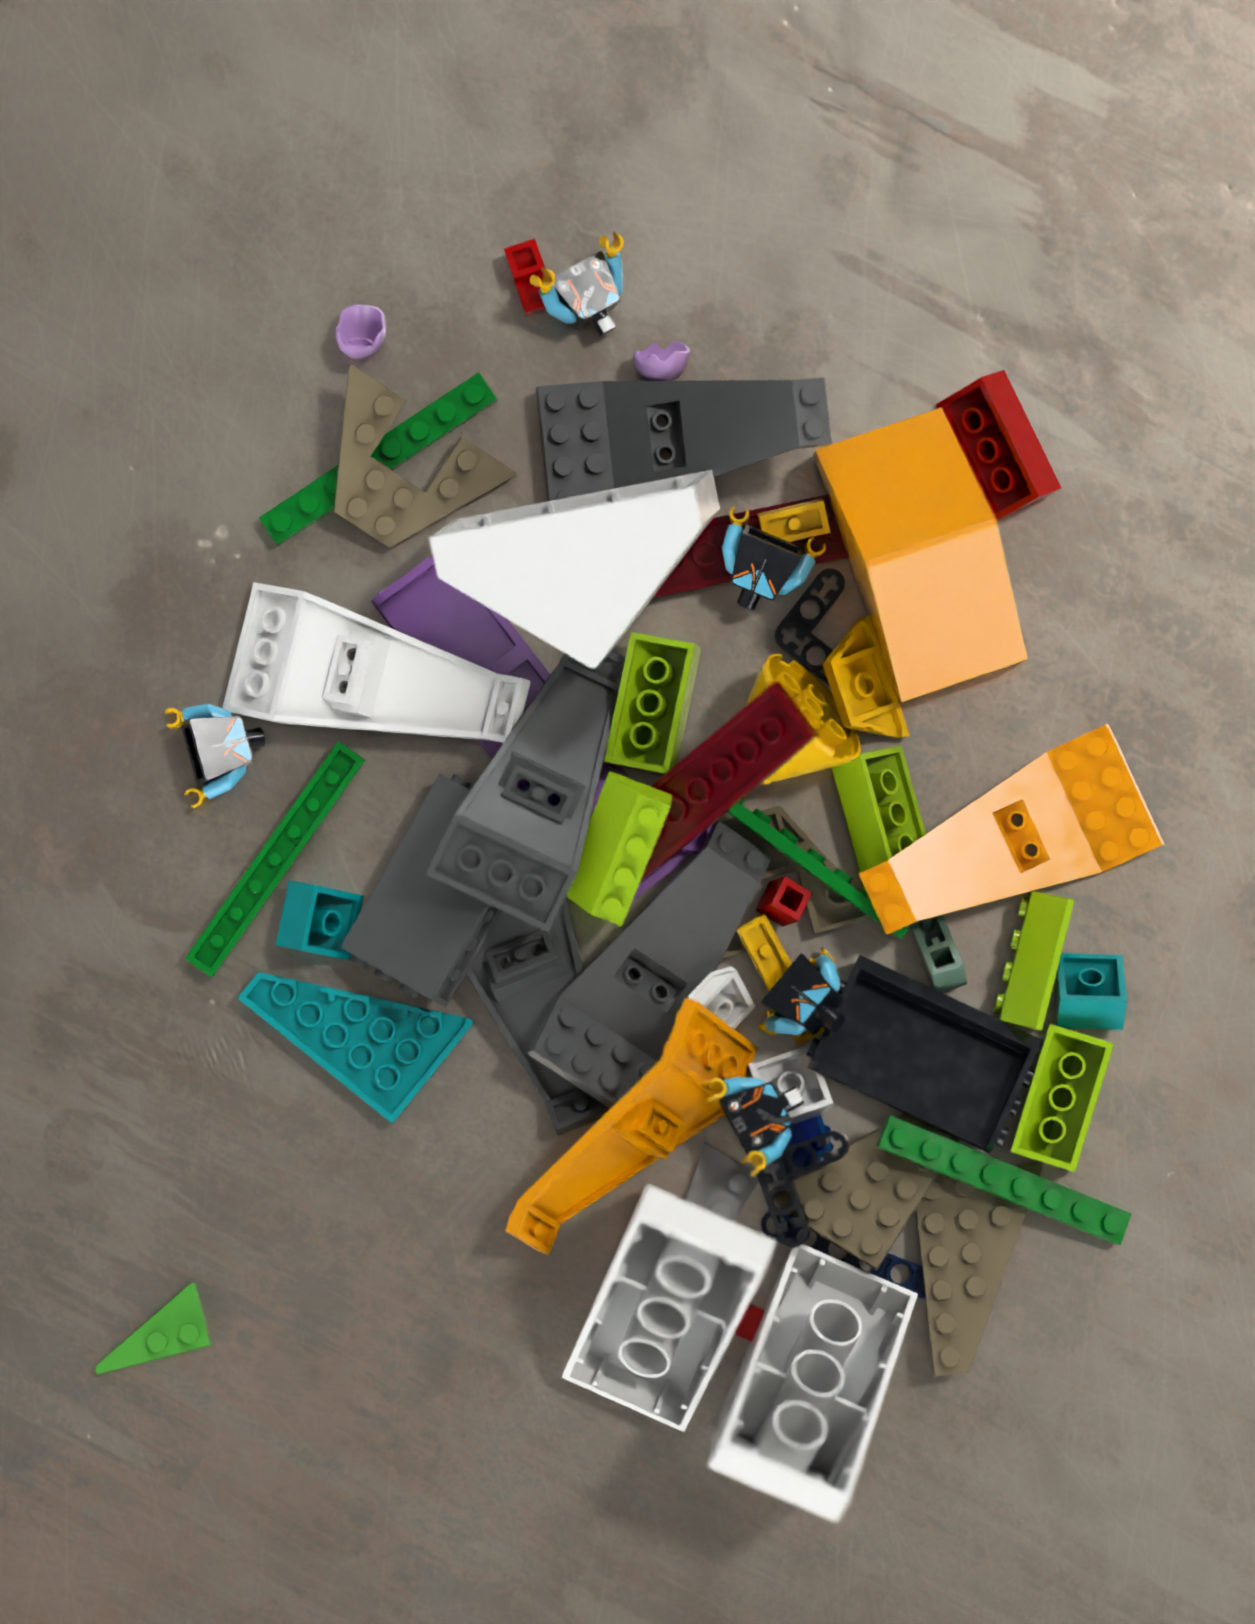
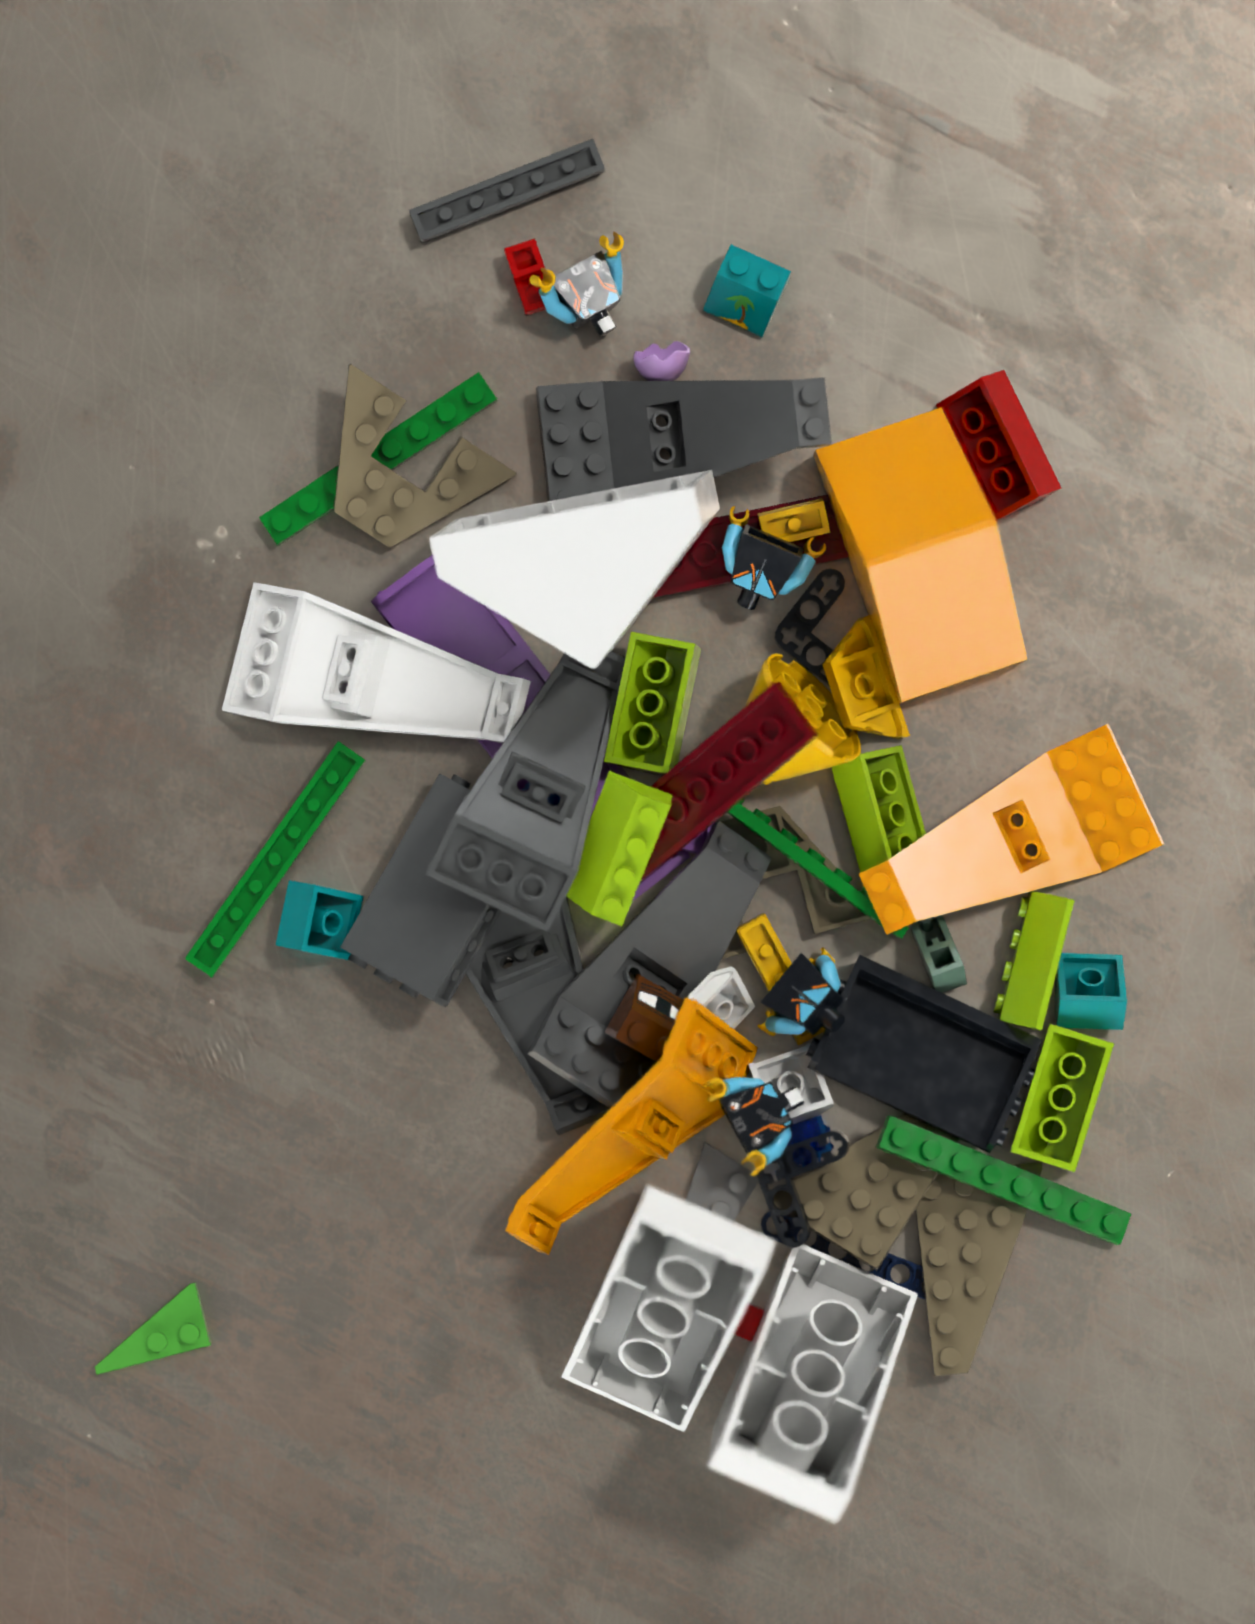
(216, 747): torso -> none
(360, 331): lavender hair -> none
(365, 1042): teal wing -> none
(507, 190): none -> dark grey plate
(645, 1017): none -> reddish brown slope
(746, 290): none -> teal slope
(783, 901): red brick -> none

